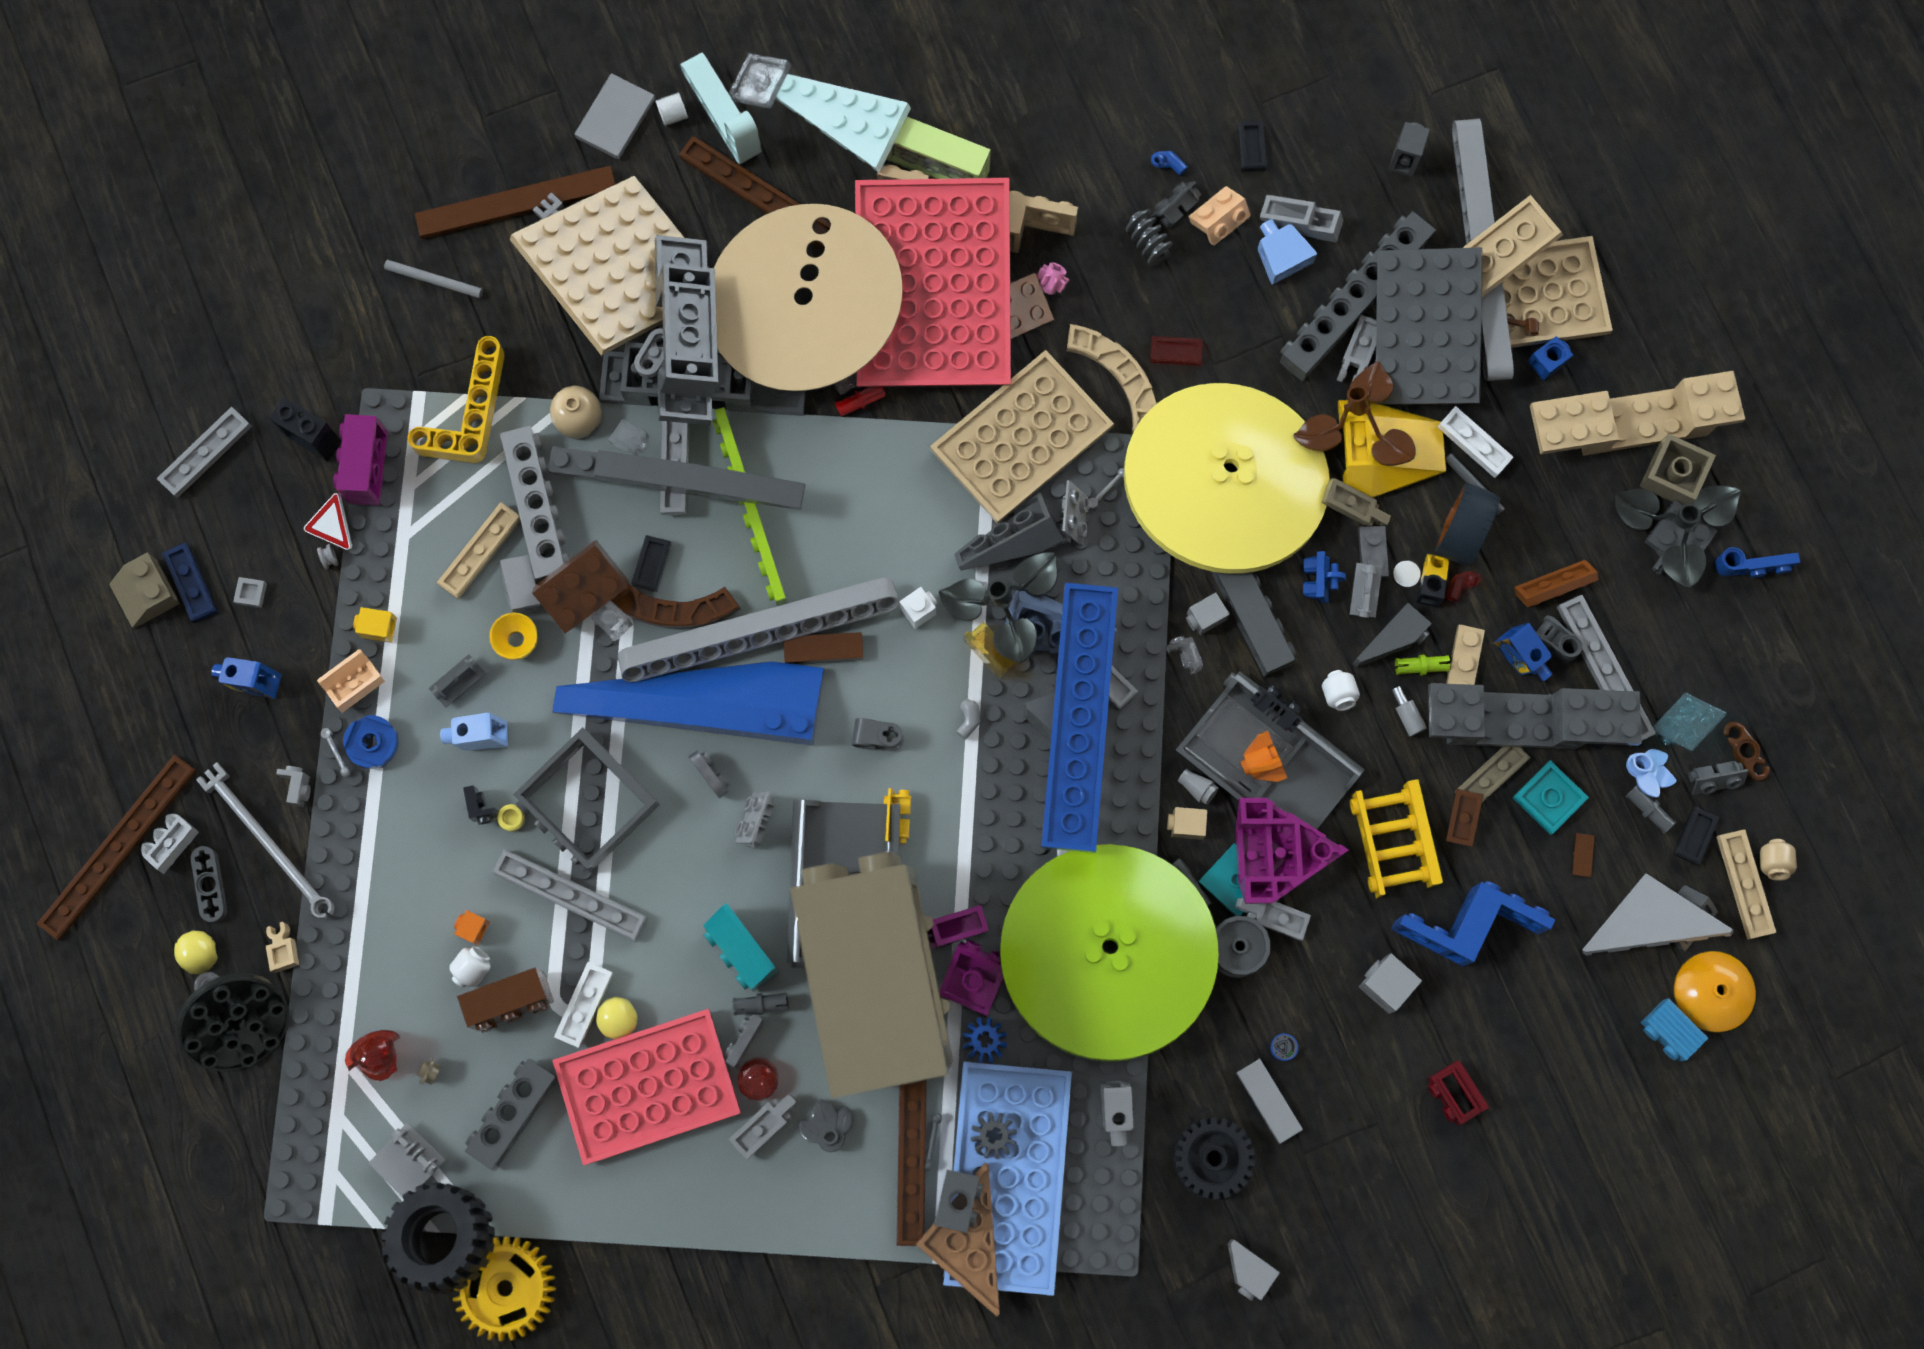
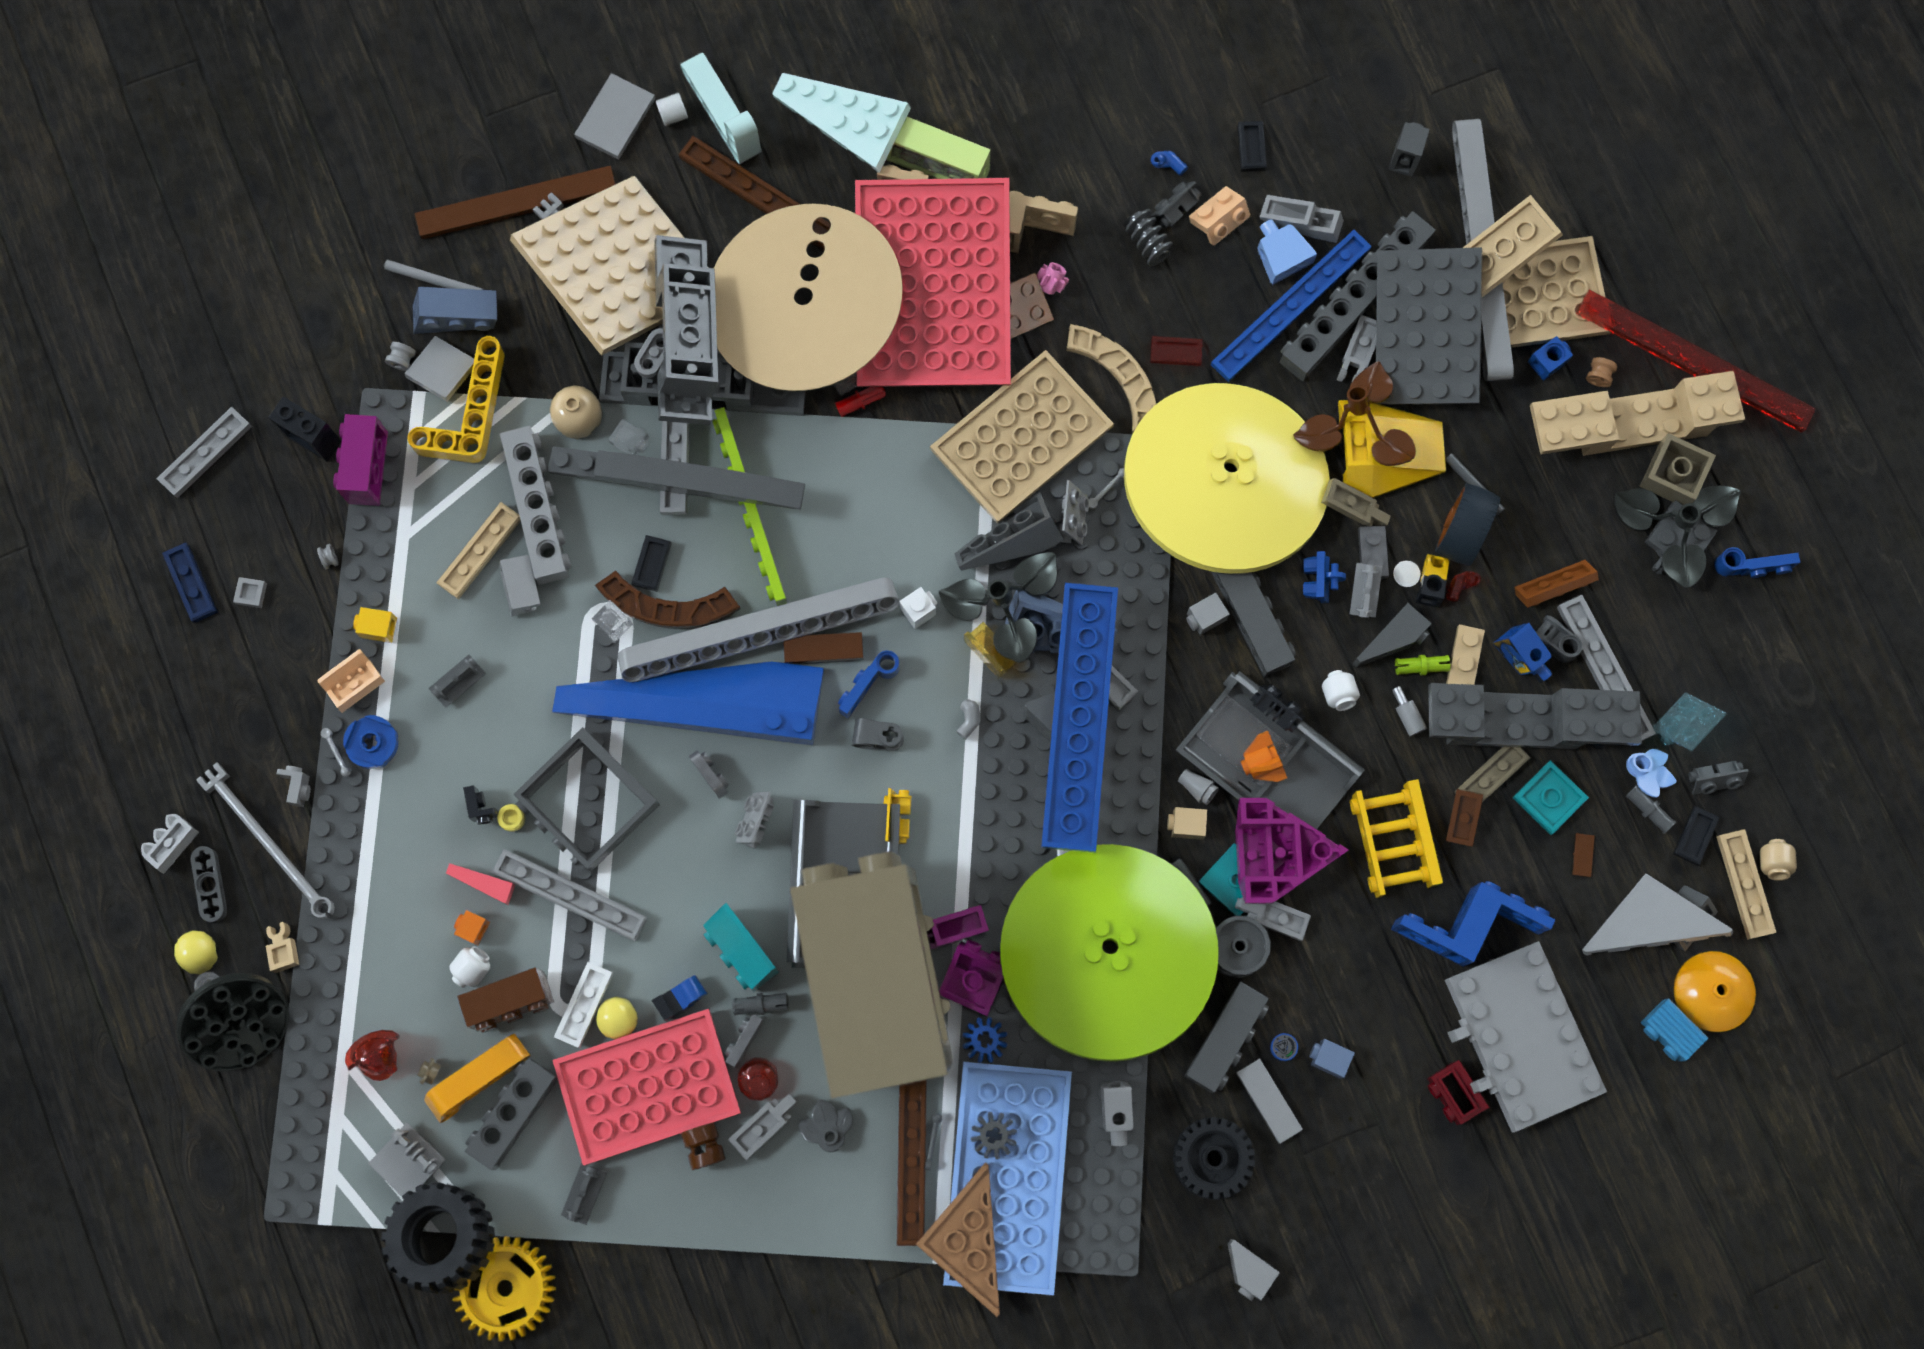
(116, 847): reddish brown tile -> none
(143, 590): dark tan slope -> none
(247, 677): blue torso -> none
(331, 523): piece -> none
(400, 356): none -> light grey wheel
(440, 369): none -> light grey tile
(453, 310): none -> sand blue wedge
(454, 1091): none -> light orange beam
(476, 732): light blue torso -> none
(494, 887): none -> coral piece
(508, 625): yellow piece -> none
(580, 586): reddish brown brick -> none
(583, 1194): none -> dark grey hinge
(679, 998): none -> leg
(701, 1136): none -> reddish brown wheel
(759, 80): clear plate -> none
(864, 681): none -> blue plate
(947, 1215): dark grey brick -> none
(1190, 655): clear bracket -> none
(1227, 1037): none -> dark grey brick
(1291, 306): none -> blue plate
(1331, 1058): none -> sand blue brick
(1389, 983): light grey head -> none
(1475, 442): white plate -> none
(1524, 1037): none -> light grey hinge
(1531, 325): reddish brown hand -> none
(1601, 372): none -> medium nougat wheel
(1693, 359): none -> clear red plate
(1746, 738): reddish brown piece -> none

